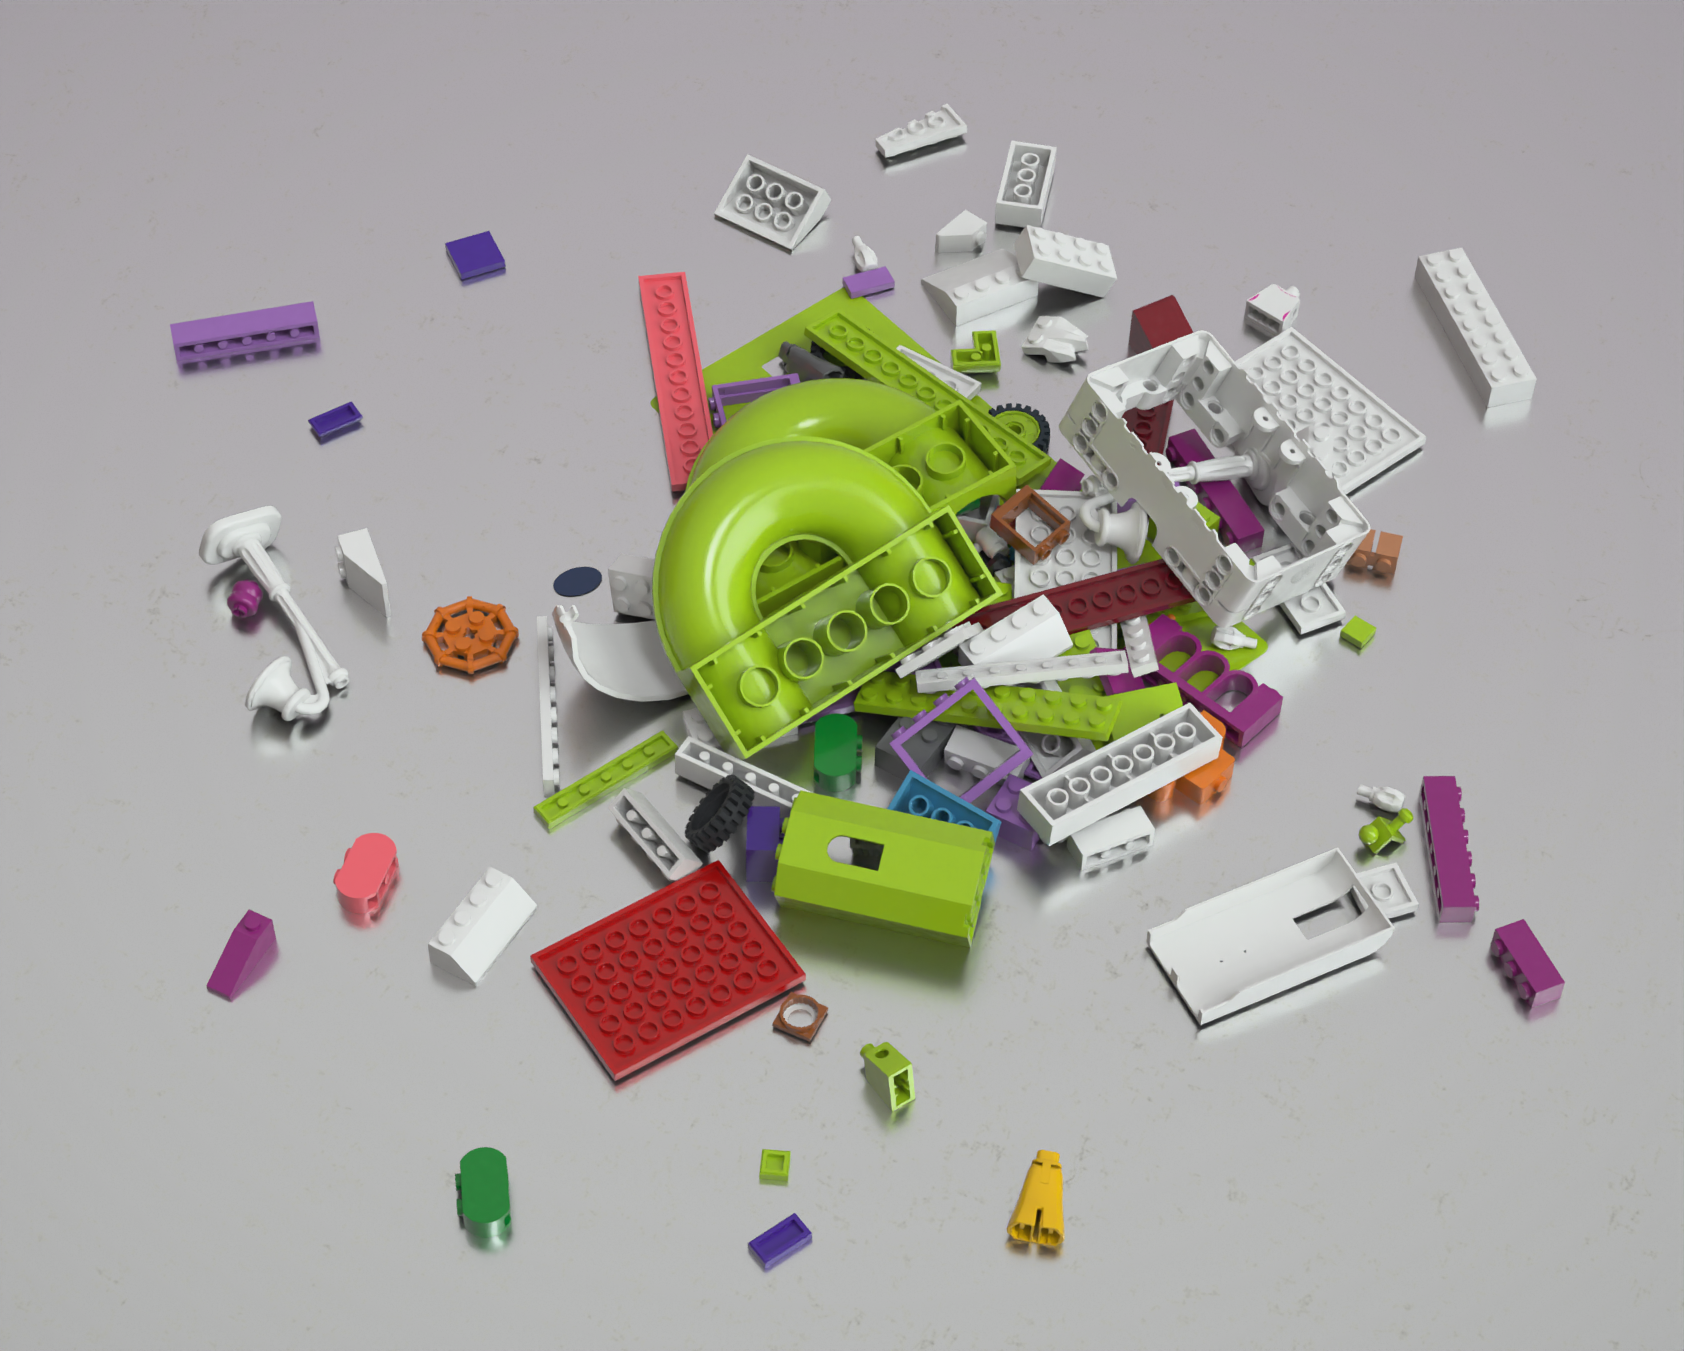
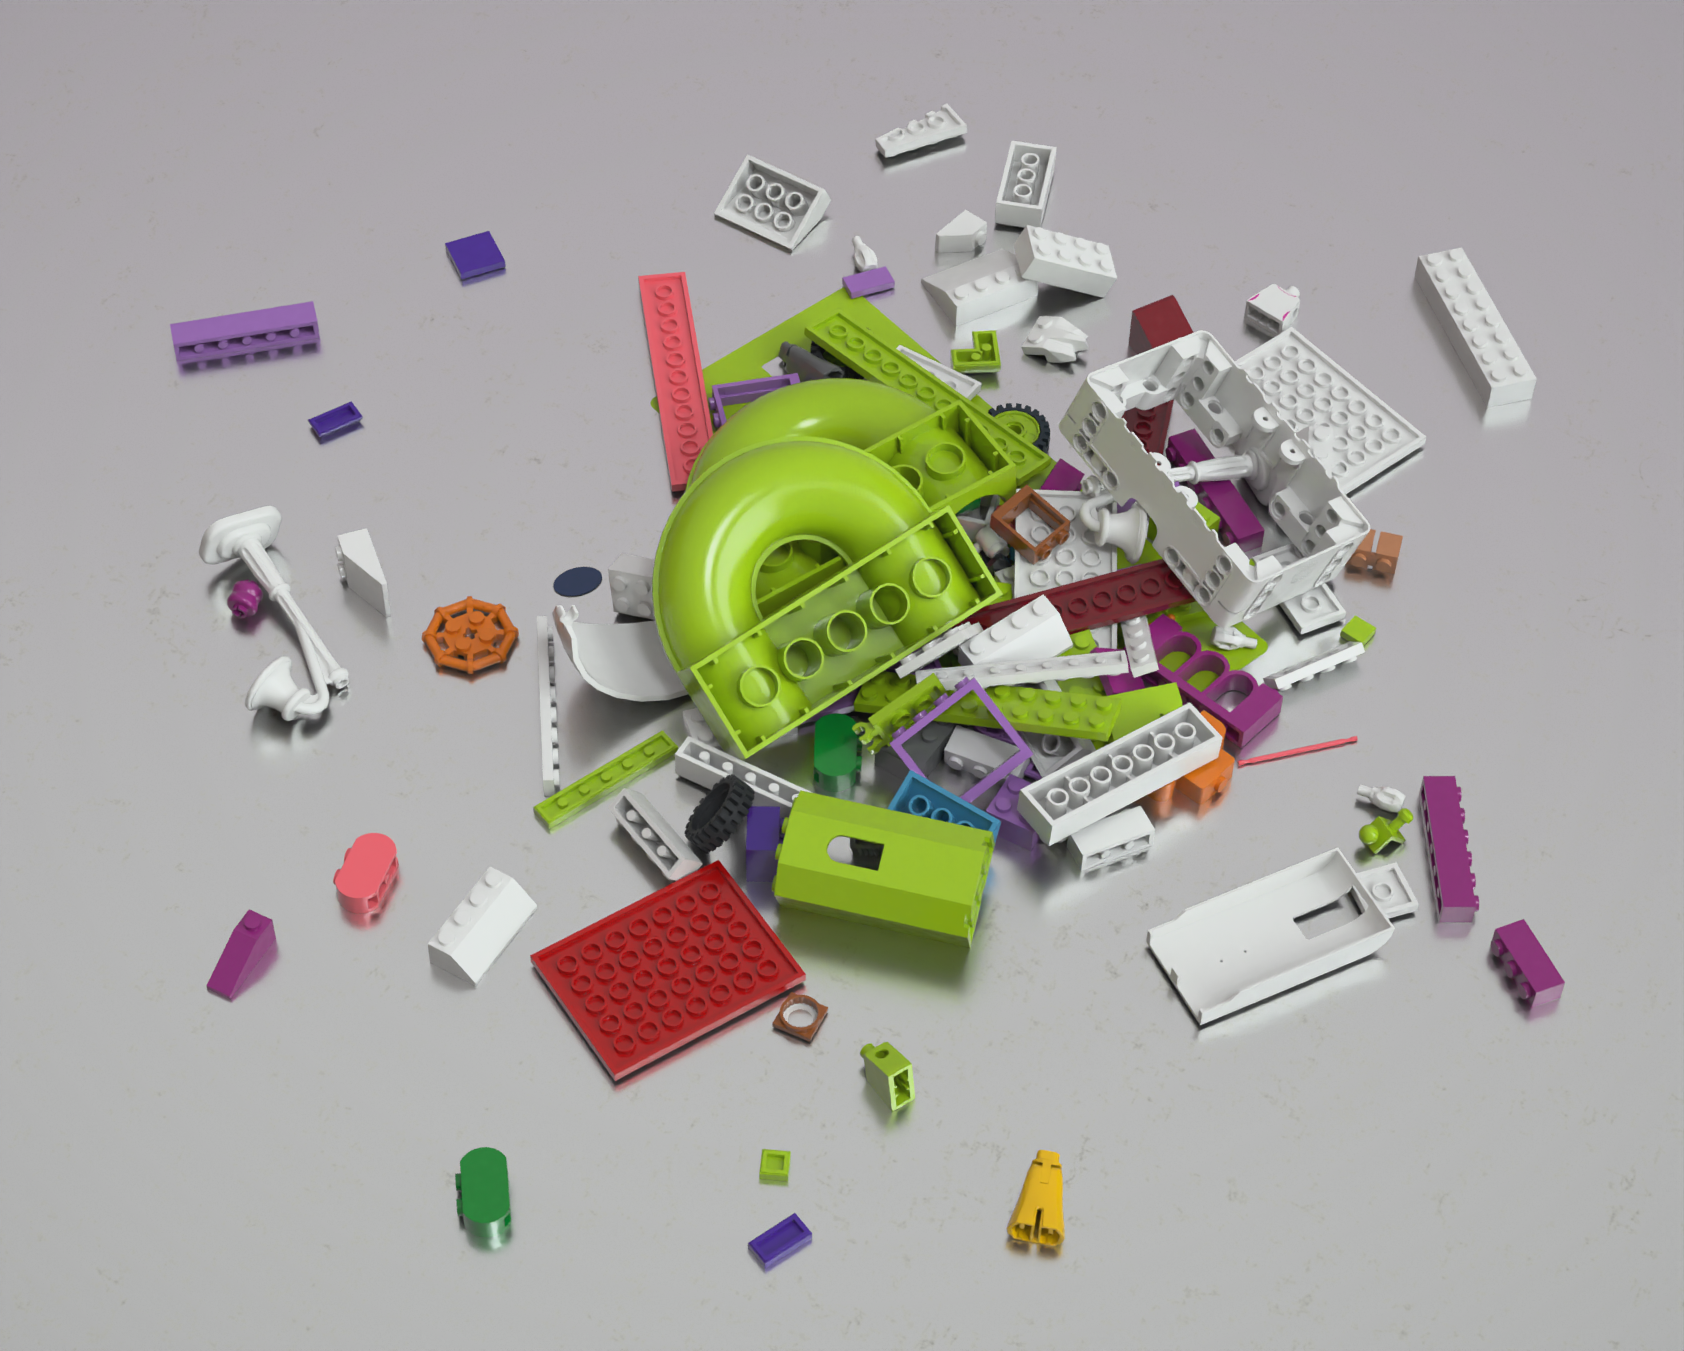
(899, 713): none -> lime tile
(1297, 750): none -> coral piece
(1323, 662): none -> white plate

